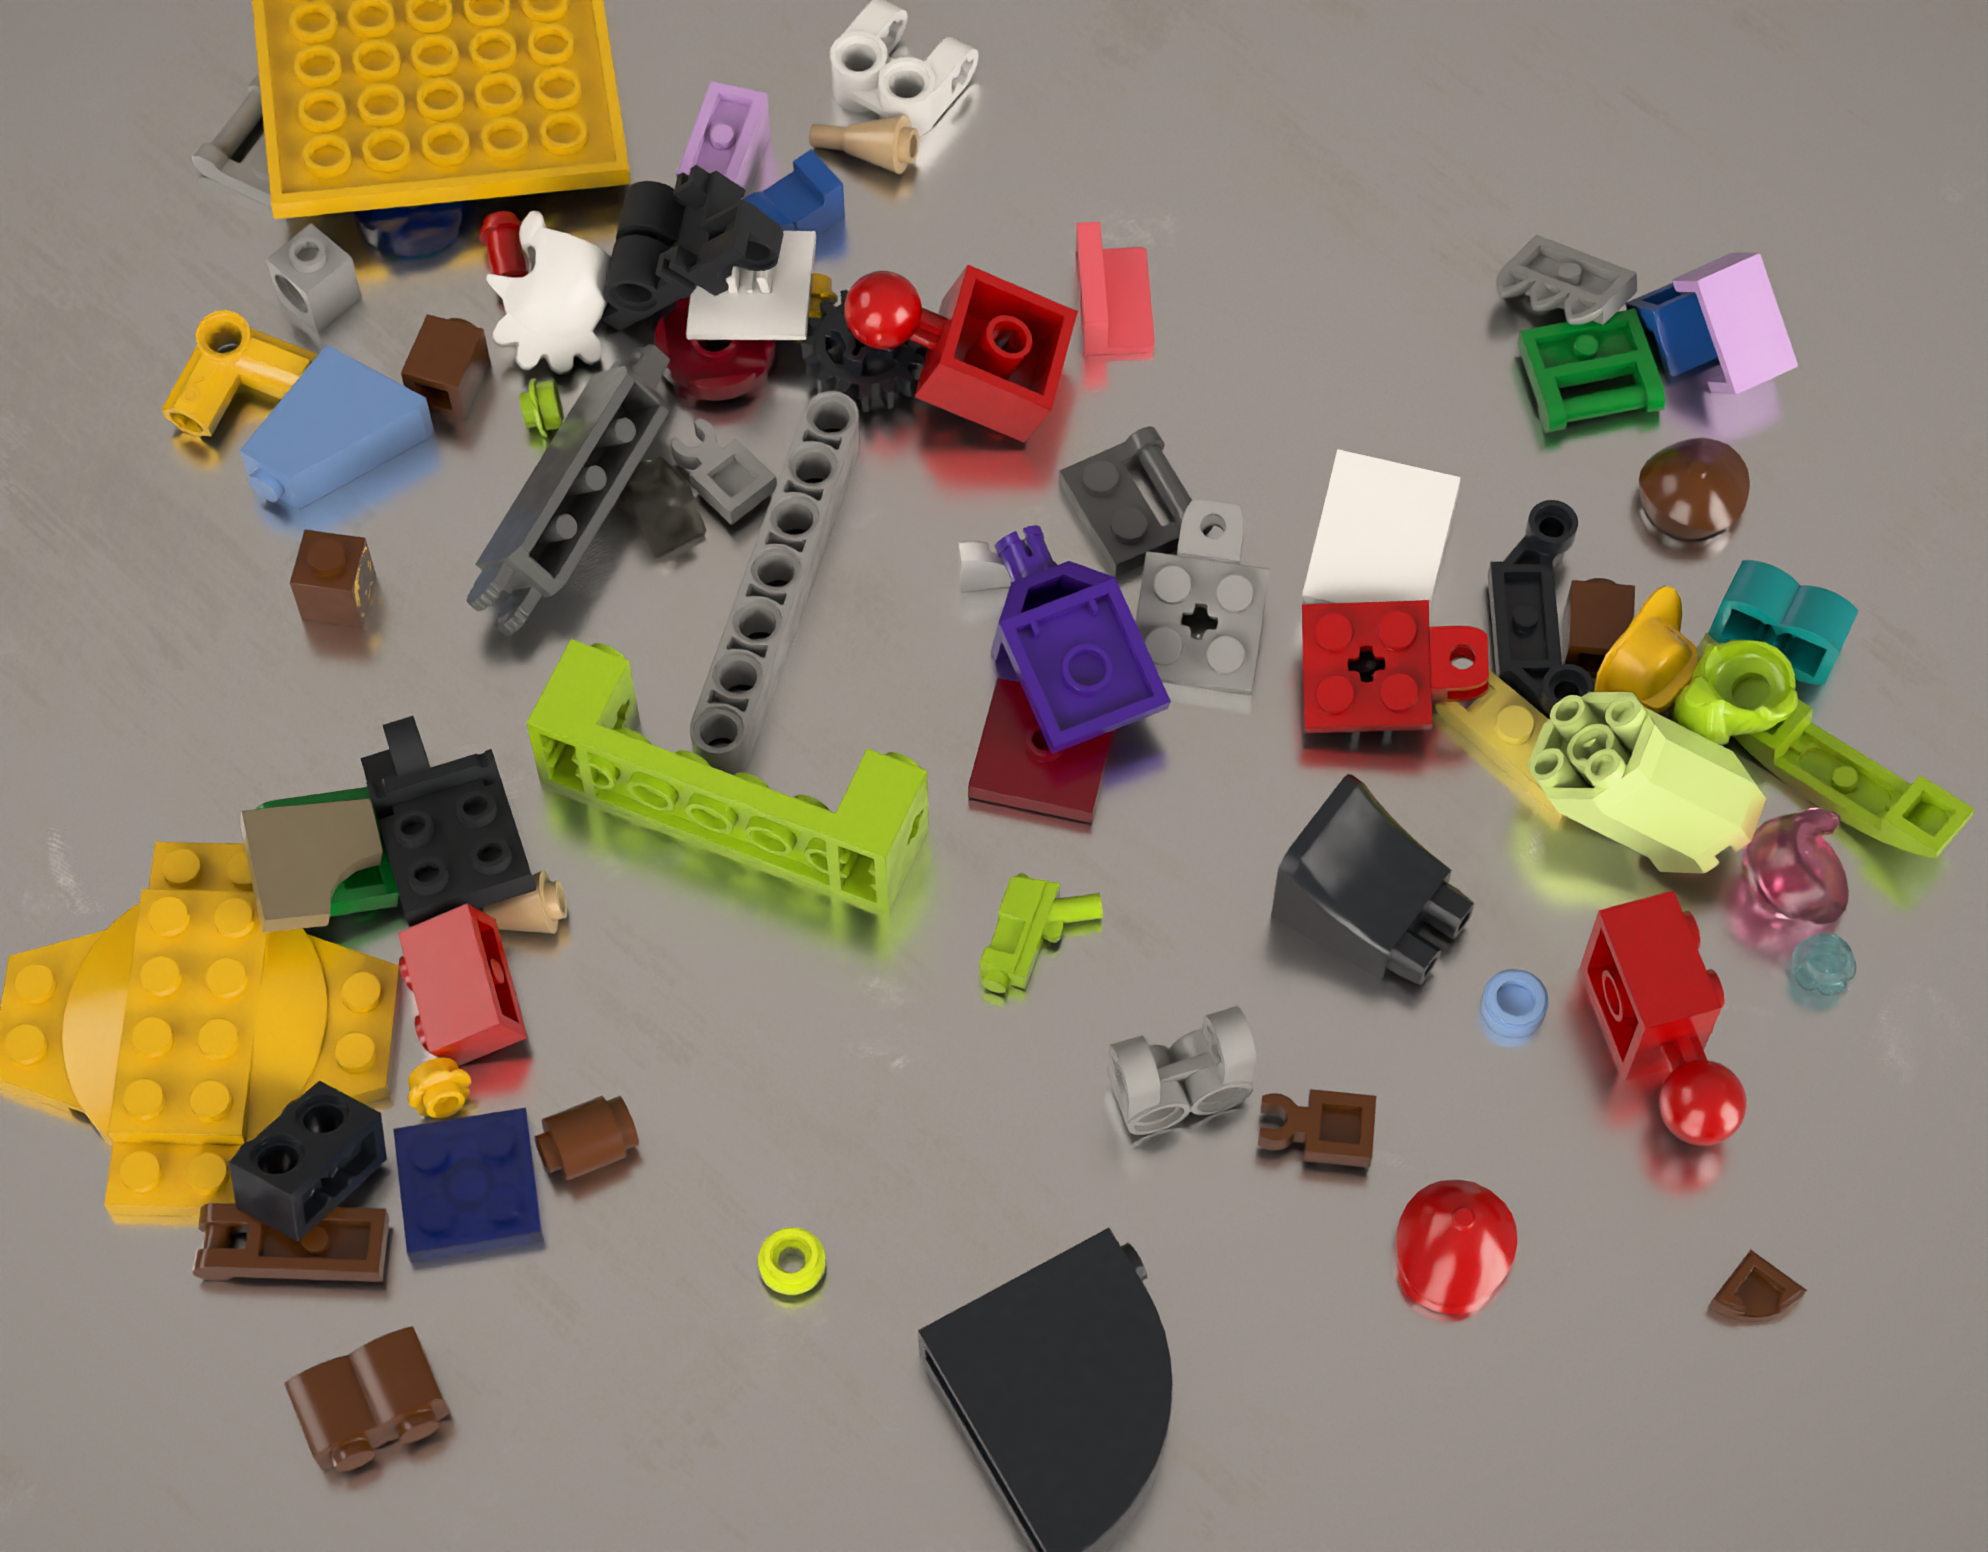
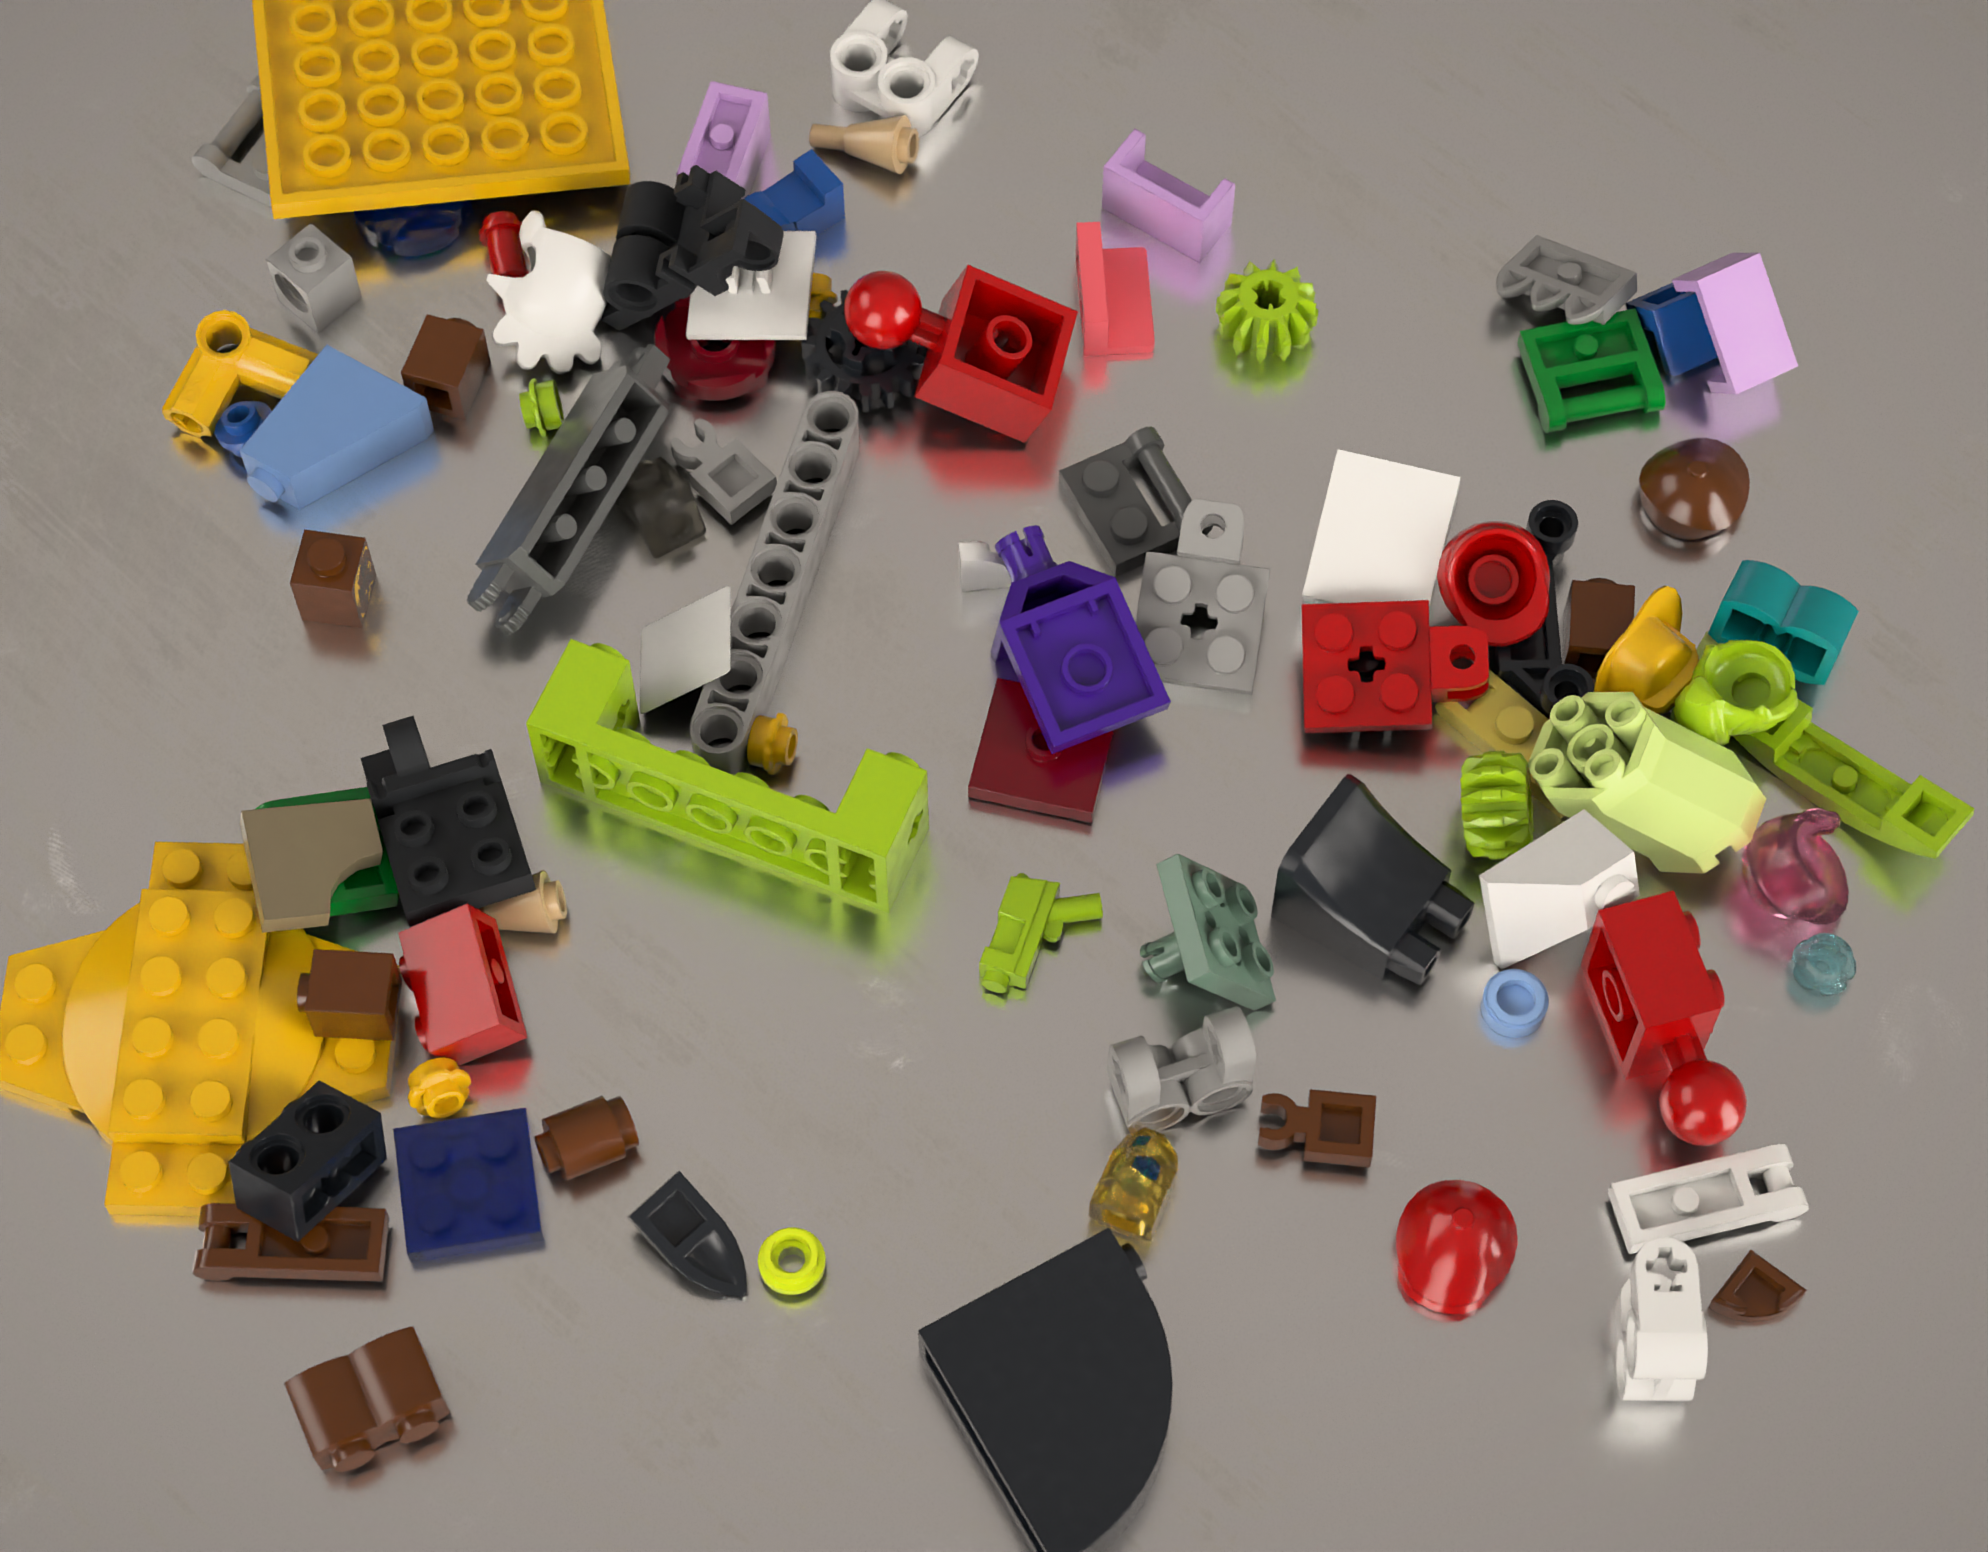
(240, 423): none -> blue plate
(351, 994): none -> reddish brown brick
(685, 650): none -> white sticker
(692, 1237): none -> black plate
(771, 743): none -> yellow plate
(1136, 1185): none -> clear yellow rock
(1163, 203): none -> lavender panel
(1211, 935): none -> sand green plate
(1266, 311): none -> lime gear
(1496, 581): none -> red hat
(1496, 804): none -> lime gear
(1555, 887): none -> white slope
(1660, 1326): none -> white piece
(1707, 1197): none -> white plate

